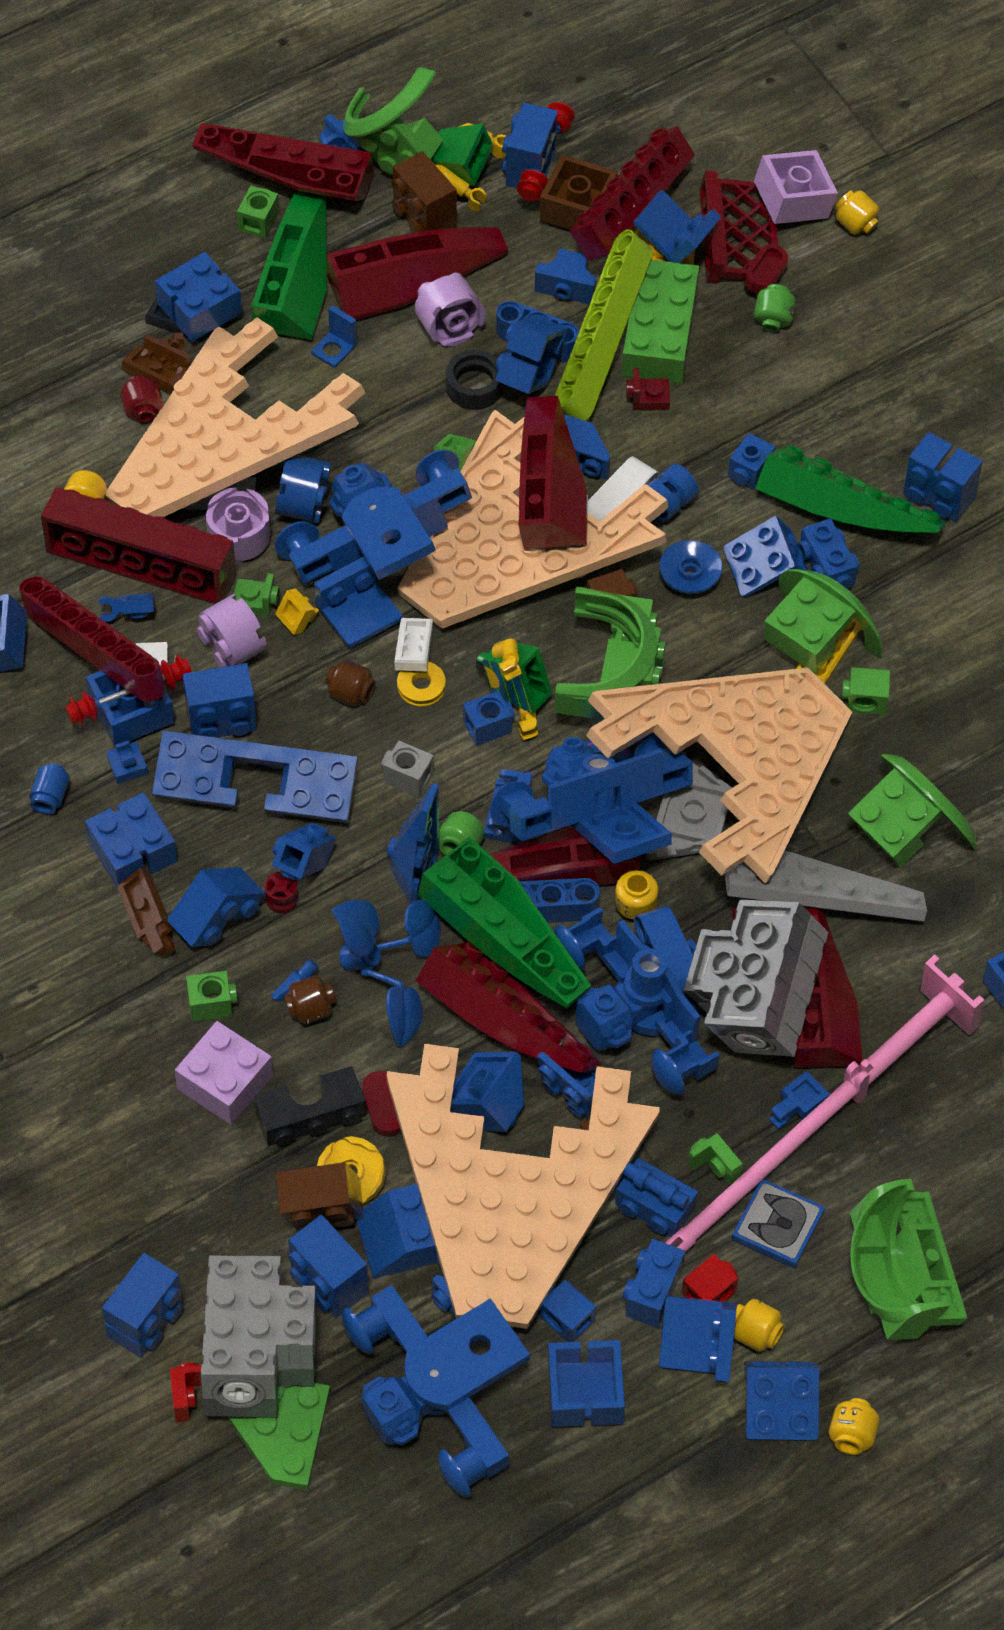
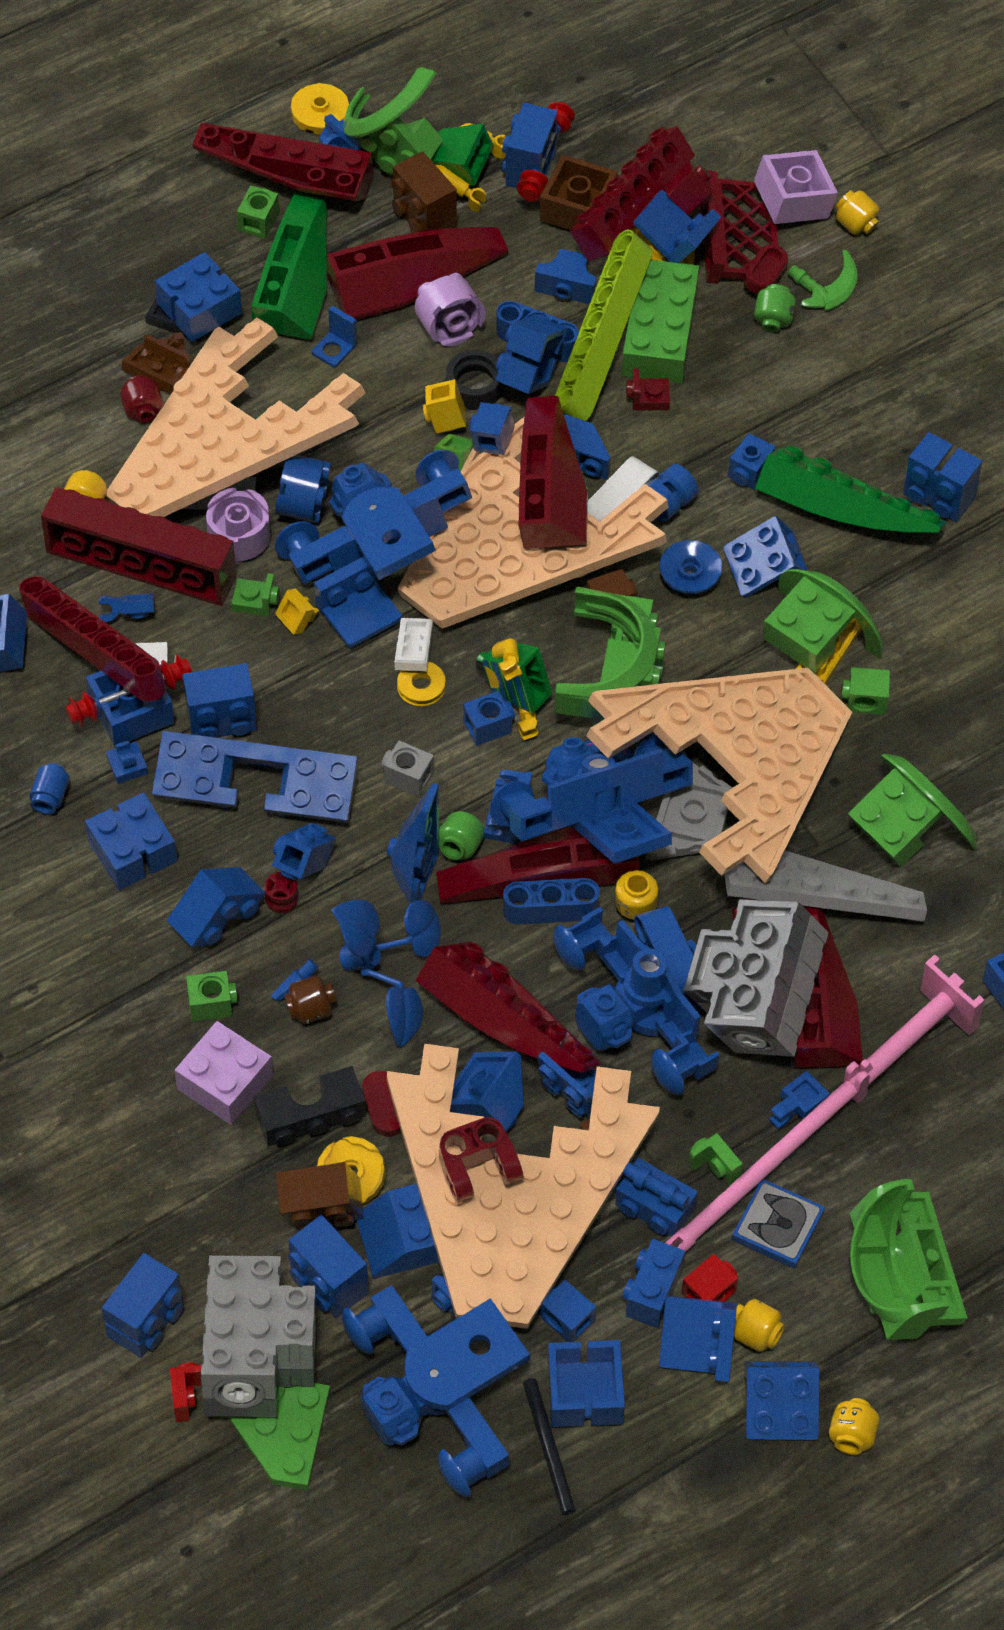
(146, 912): reddish brown hinge -> none
(231, 631): lavender brick -> none
(314, 103): none -> yellow plate
(350, 683): reddish brown head -> none
(444, 406): none -> yellow brick
(475, 1153): none -> dark red piece
(492, 428): none -> blue brick
(501, 921): green wedge -> none
(549, 1446): none -> black piece
(689, 187): none -> dark red brick
(827, 552): blue brick -> none
(833, 294): none -> bright green piece

